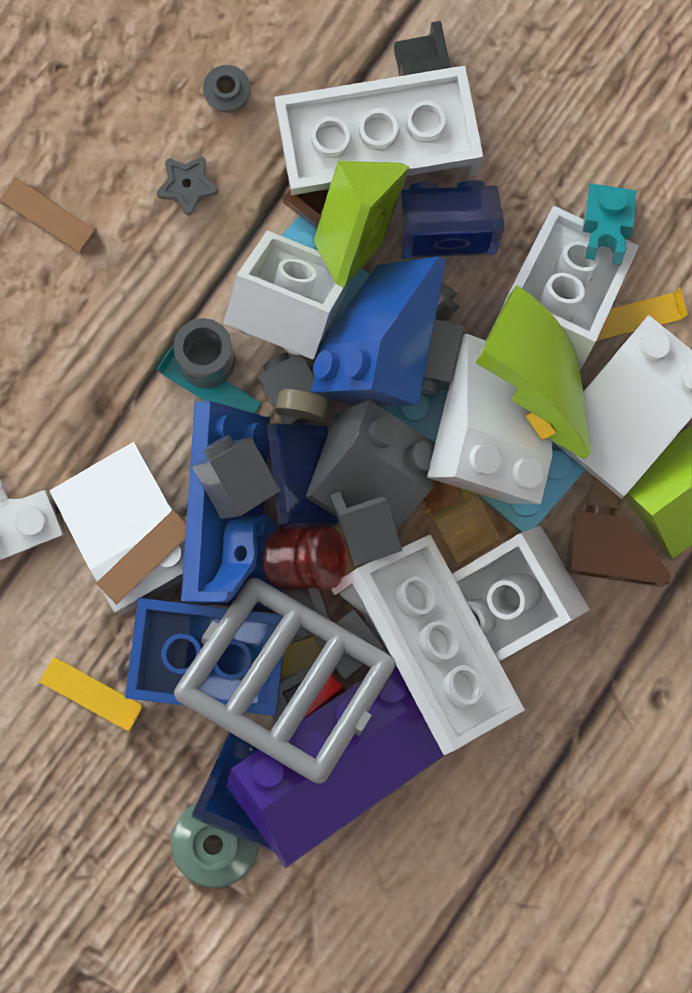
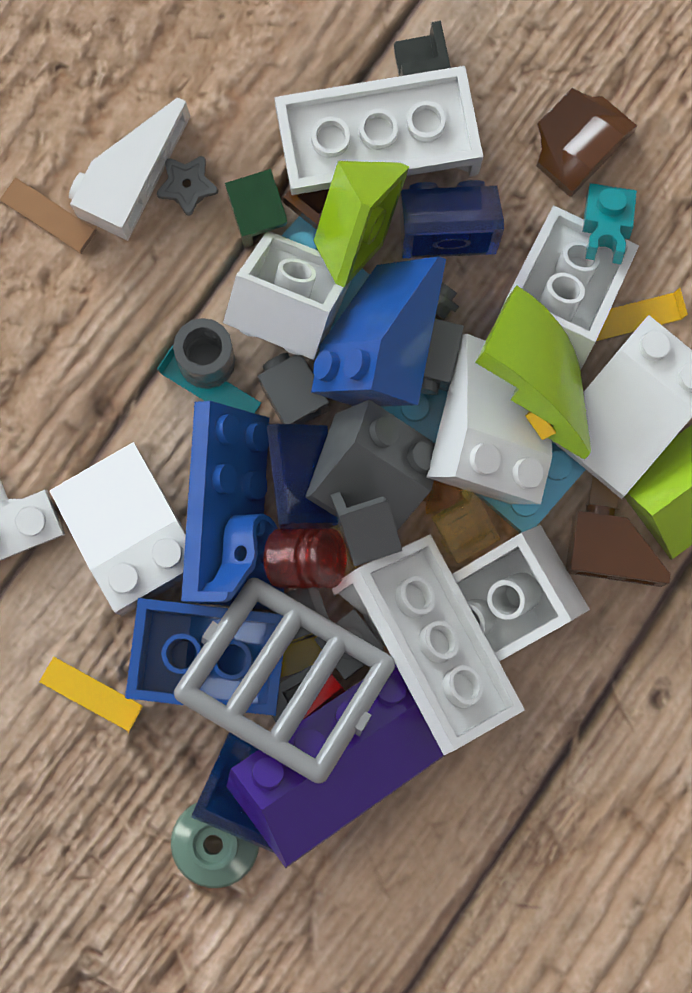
(125, 174): none -> white slope
(144, 557): medium nougat piece -> none
(230, 101): dark grey plate -> none
(235, 476): dark grey brick -> none
(256, 205): none -> dark green panel
(302, 405): dark tan tile -> none
(580, 138): none -> reddish brown slope

